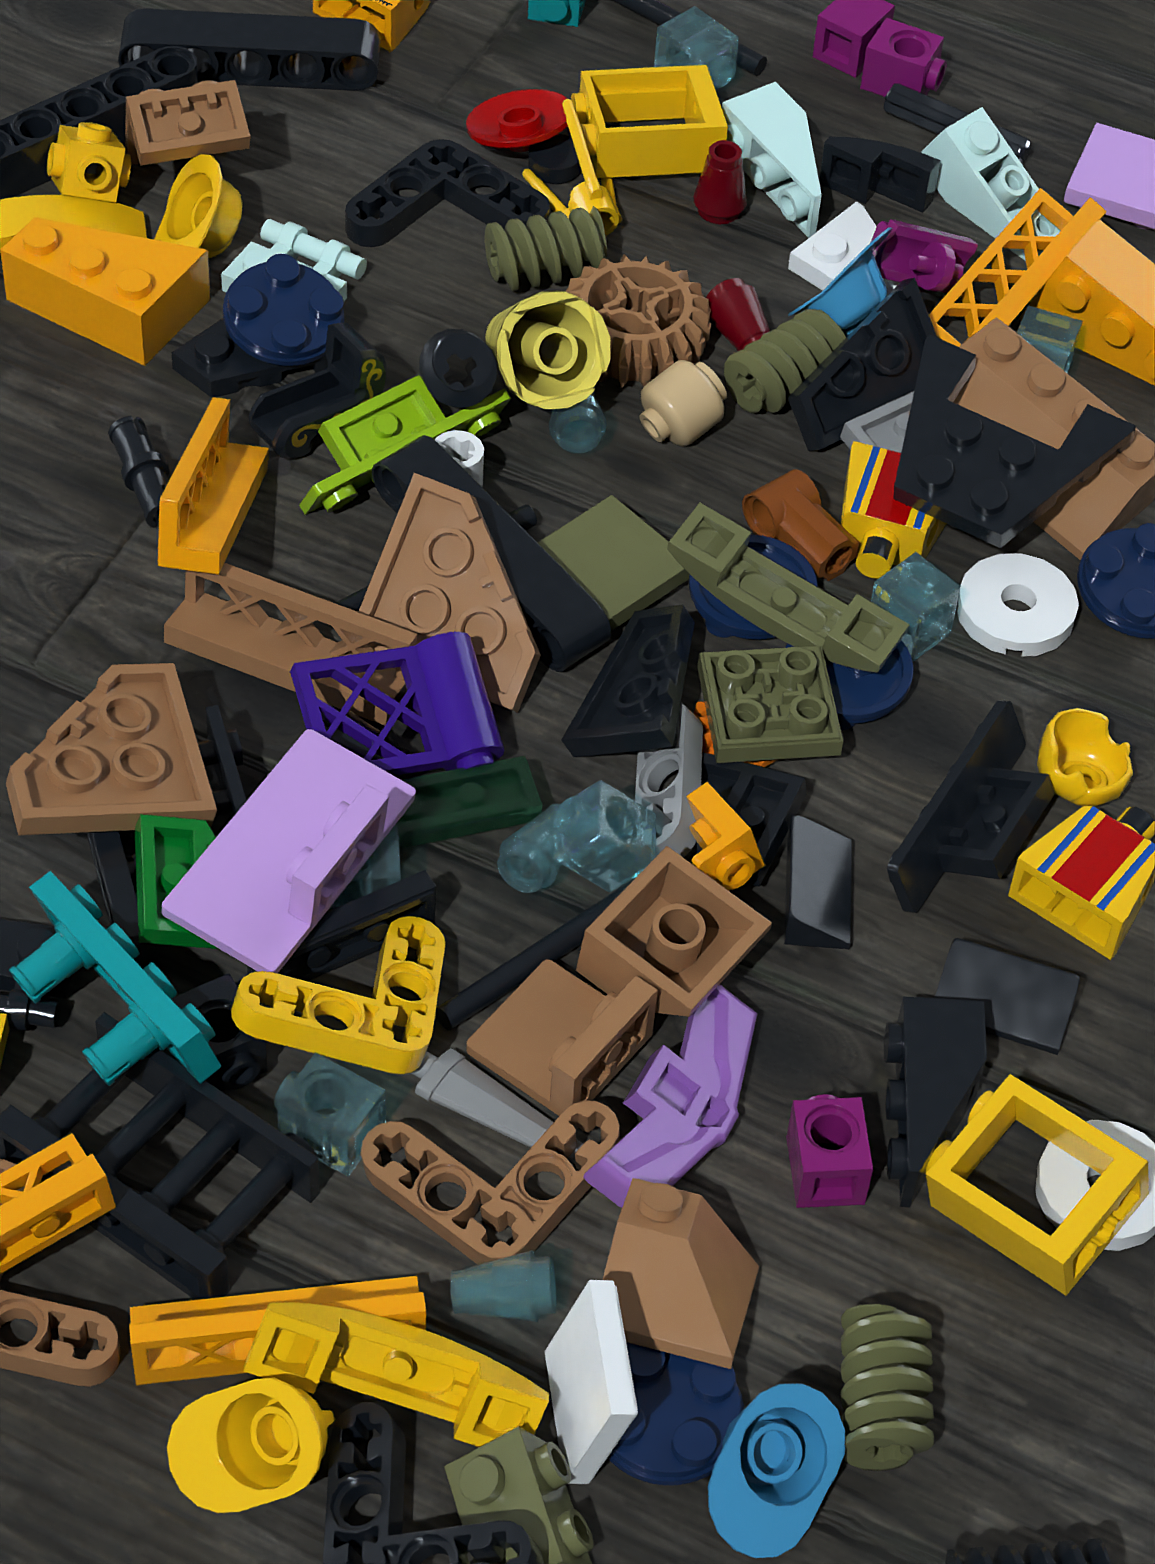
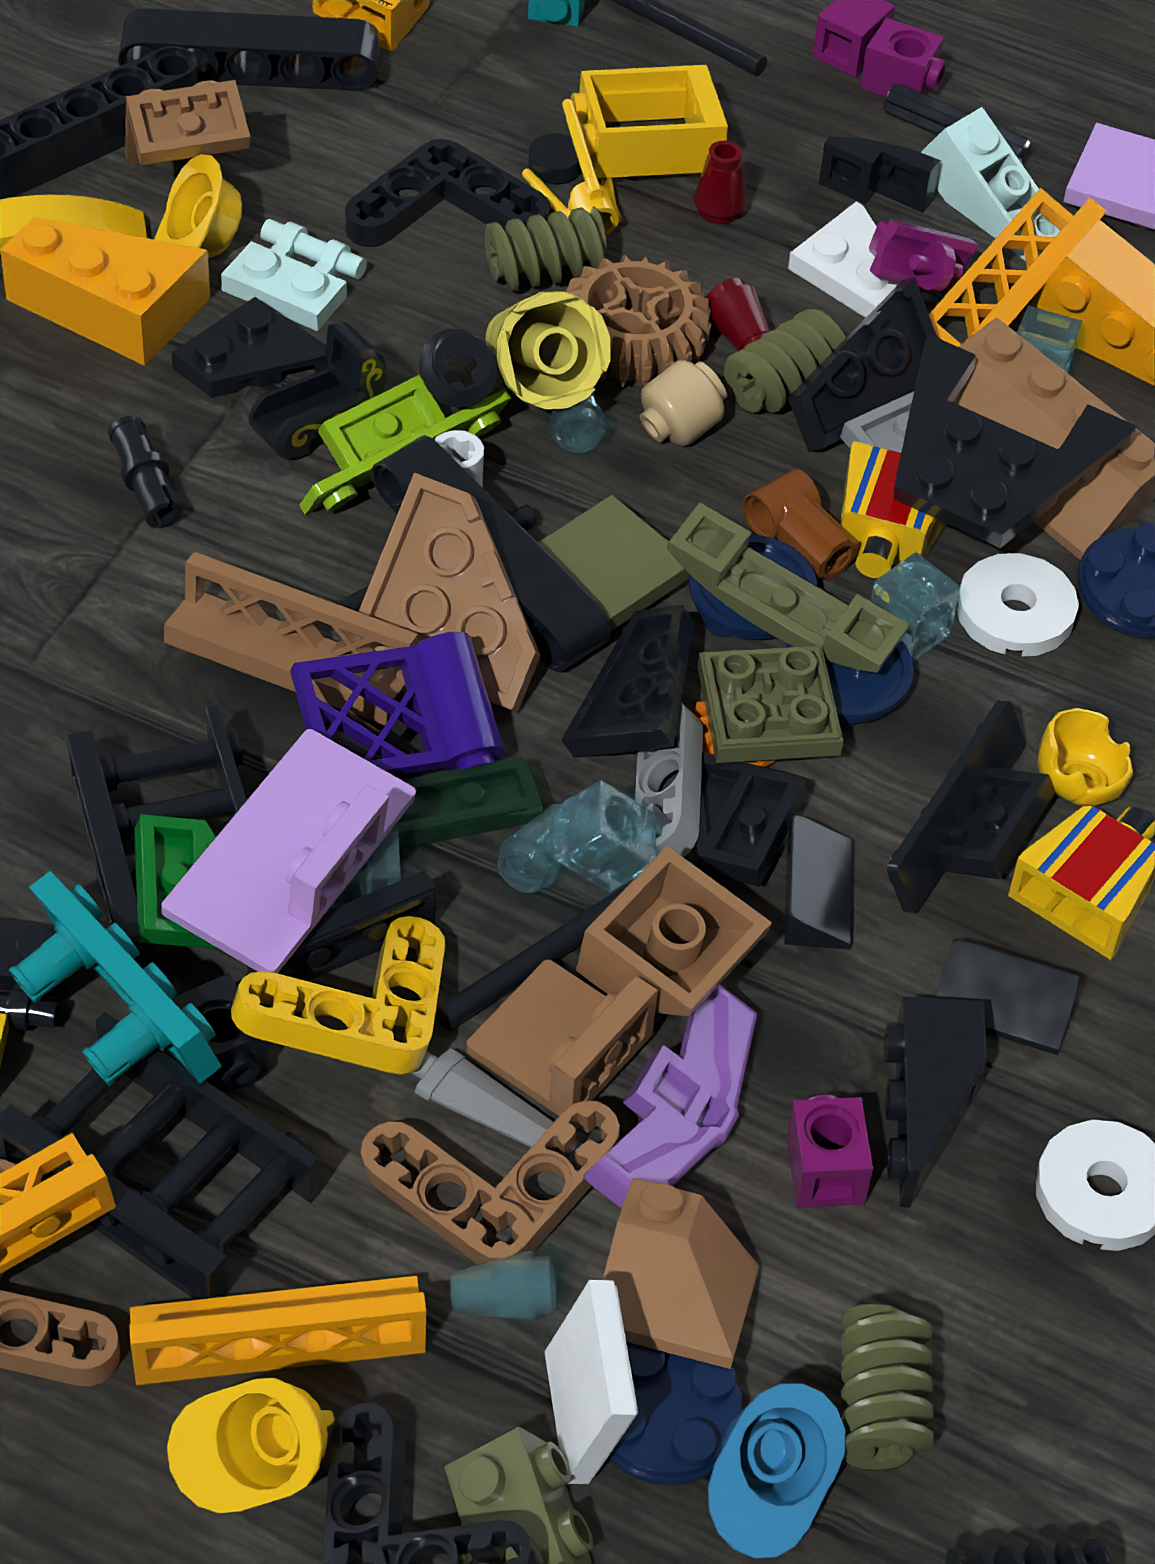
(78, 149): yellow brick -> none
(114, 758): medium nougat plate -> none
(208, 495): light orange fence -> none
(282, 311): dark blue piece -> none
(337, 1135): clear light blue brick -> none
(395, 1365): yellow slope -> none
(517, 119): red dish -> none
(698, 40): clear light blue brick -> none
(726, 841): light orange bracket -> none
(777, 151): light aqua slope -> none
(854, 291): dark azure piece -> none
(1087, 1228): yellow window -> none

